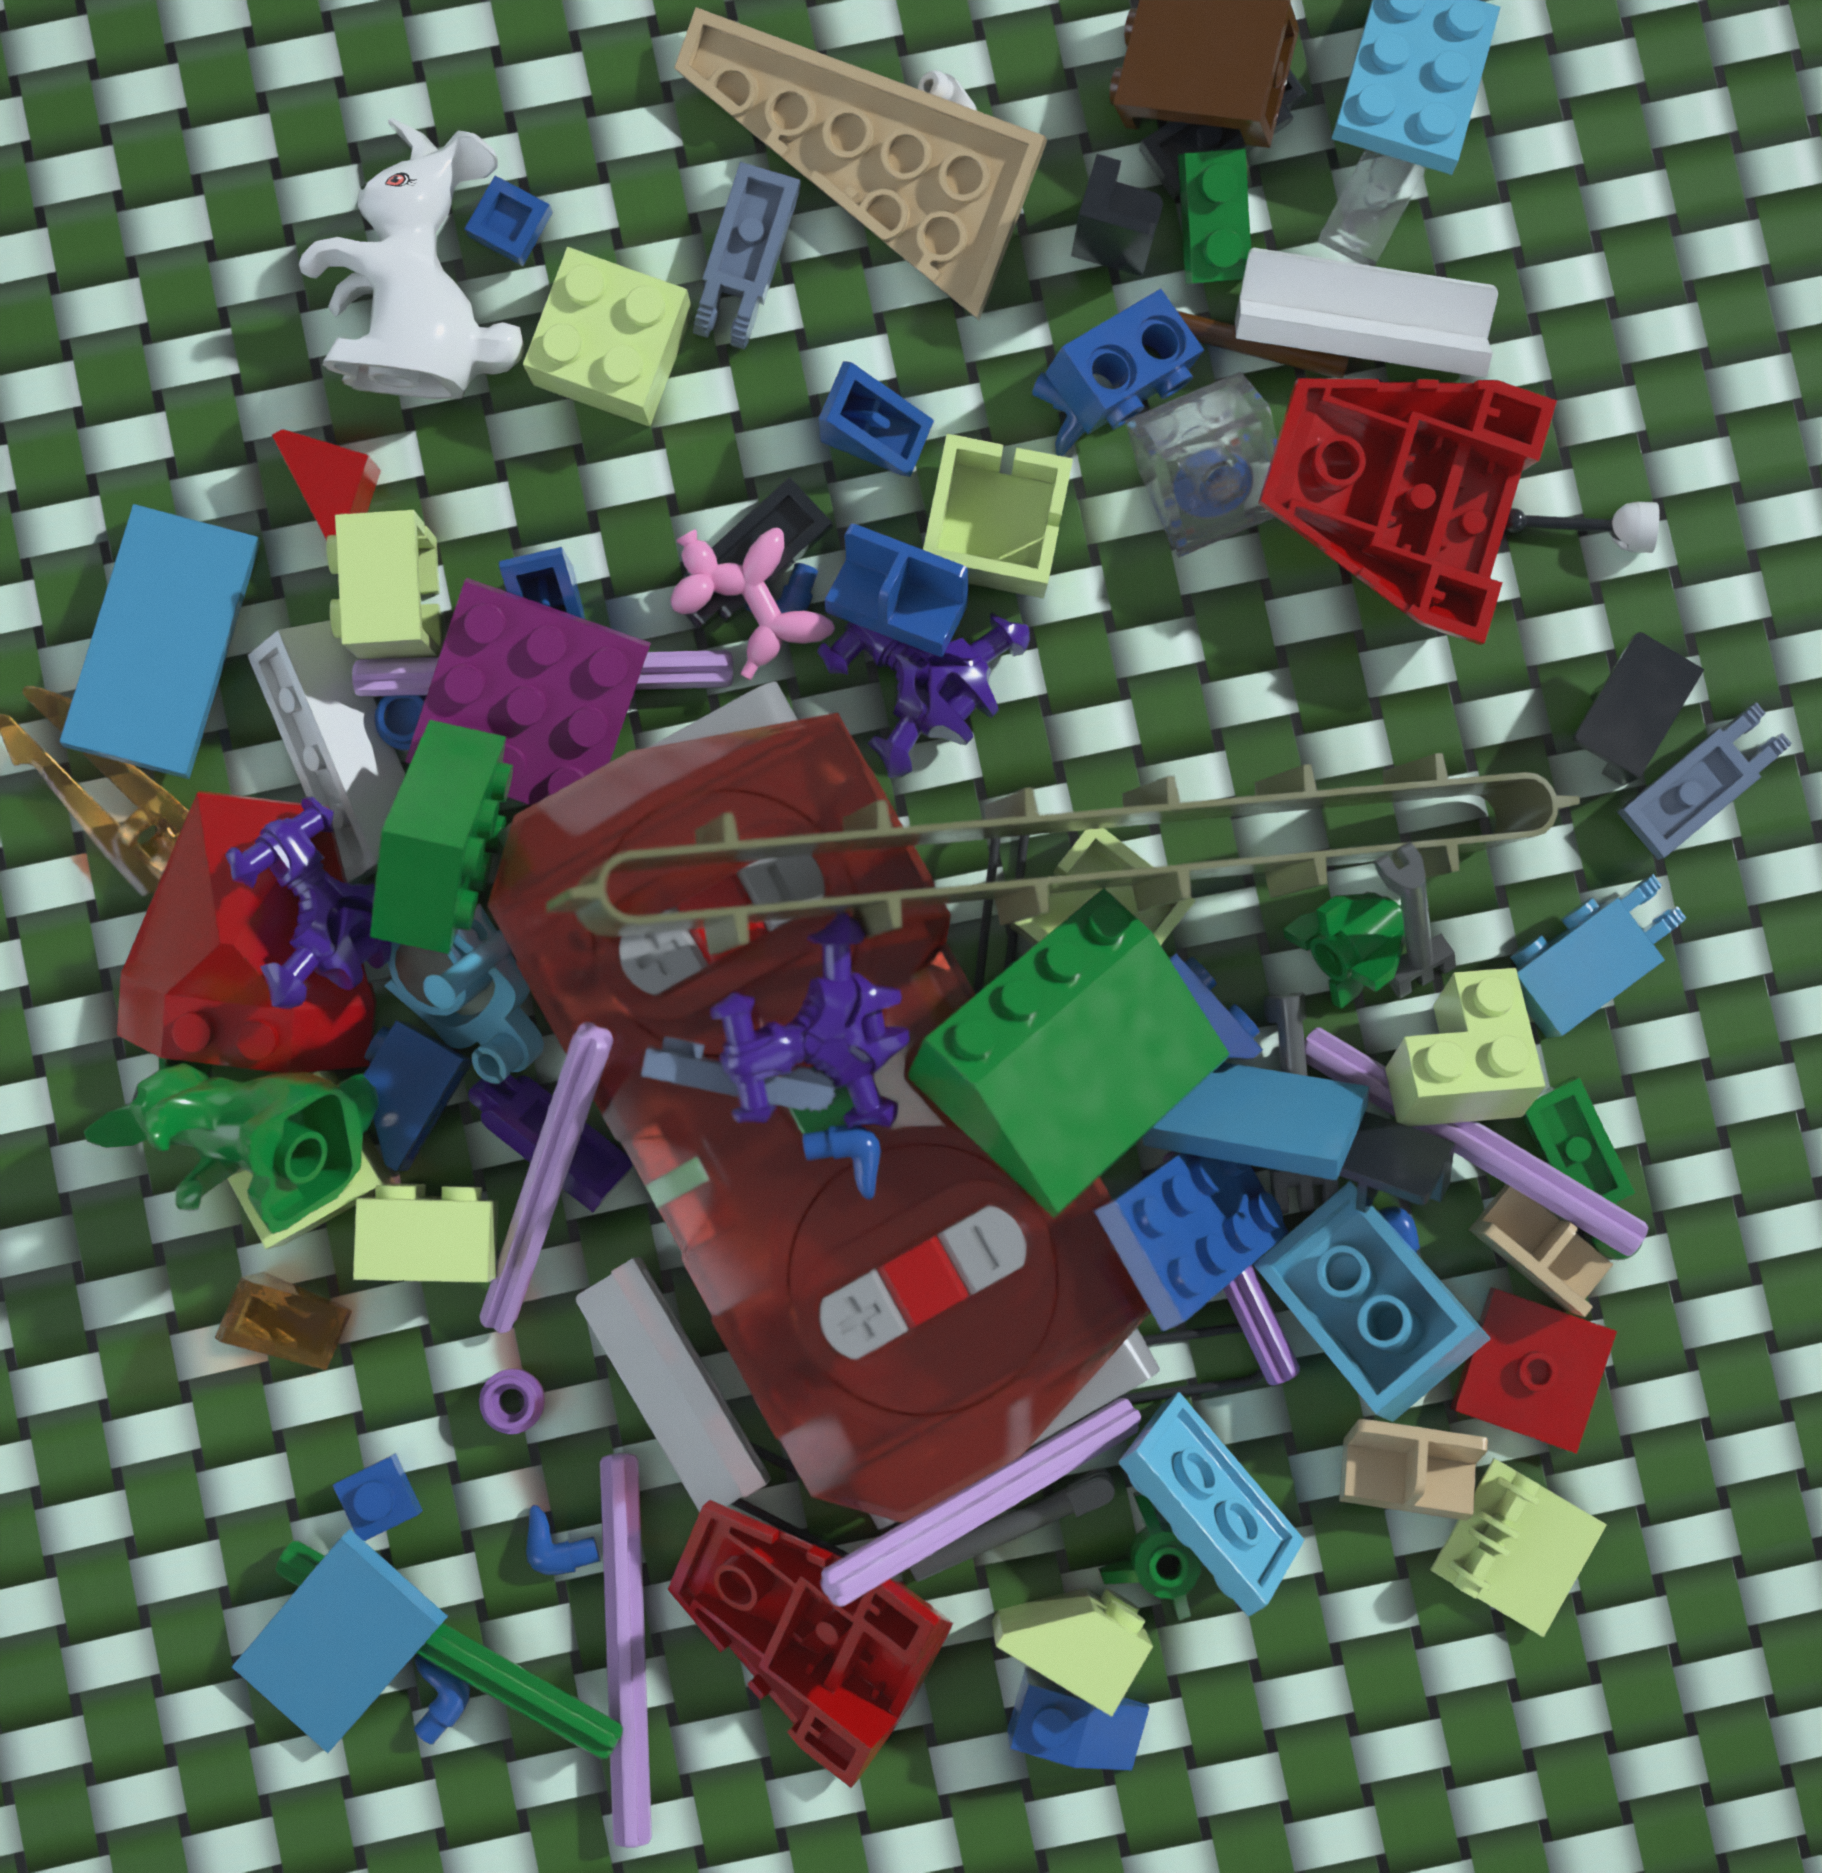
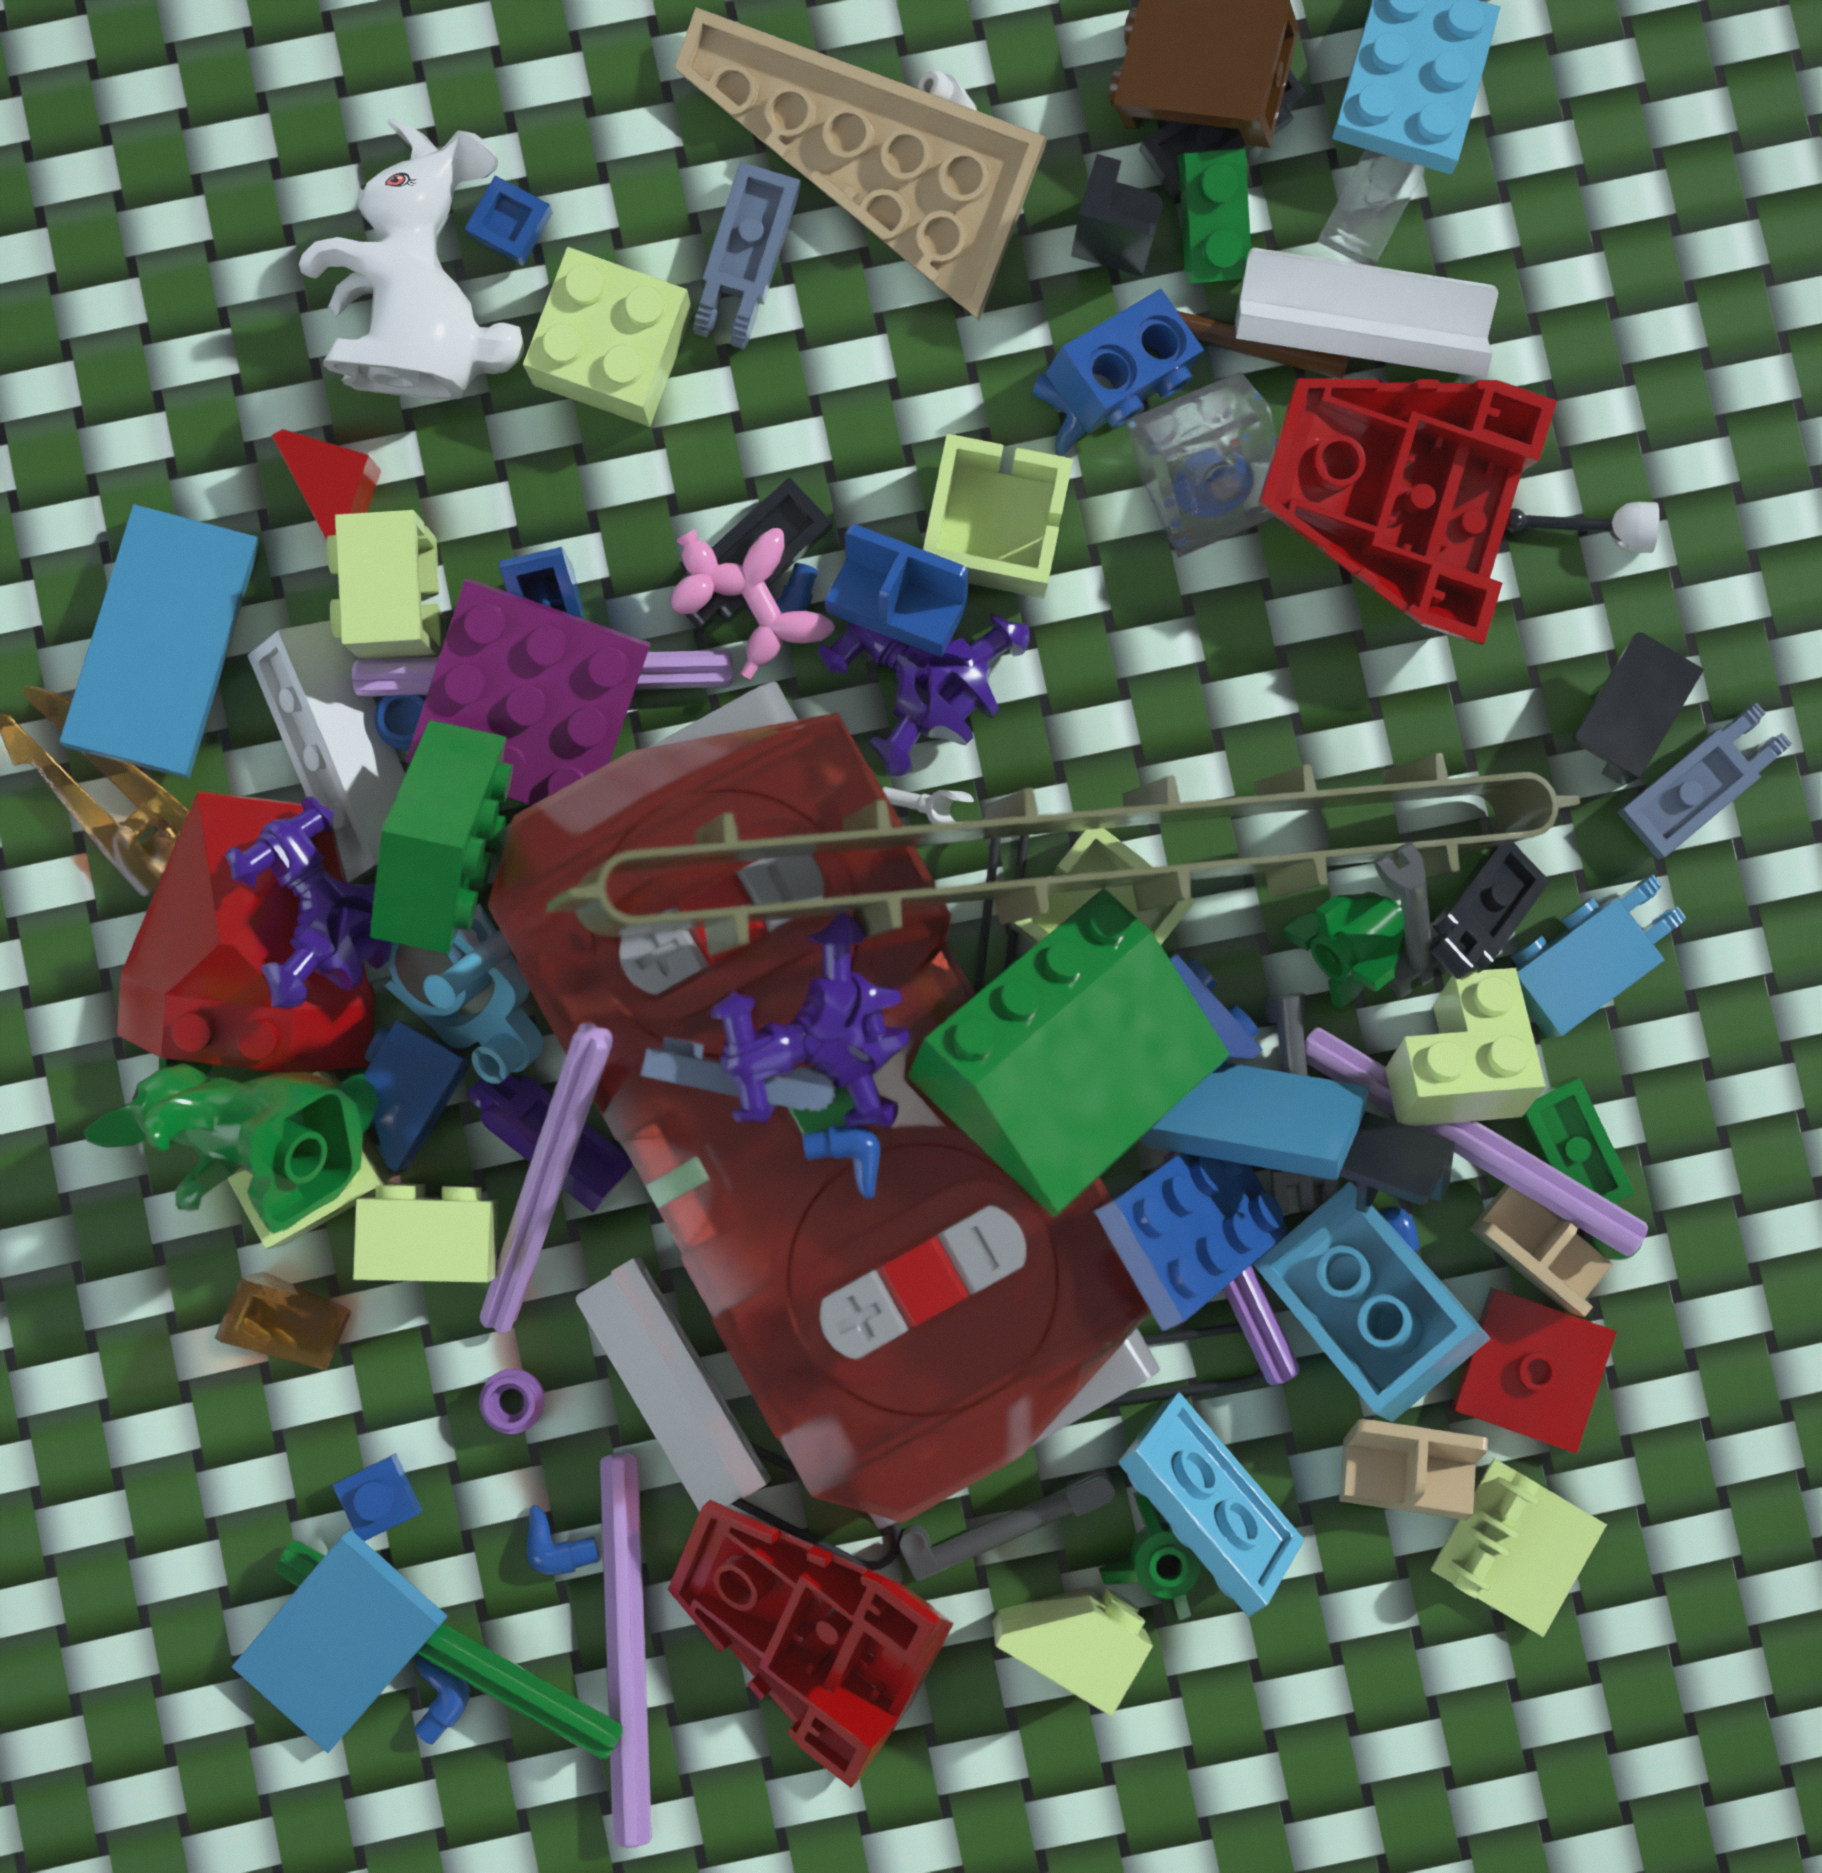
(873, 422): blue slope -> none
(935, 806): none -> white hand
(978, 1502): lavender axle -> none
(1070, 1730): blue slope -> none
(1486, 910): none -> black hinge

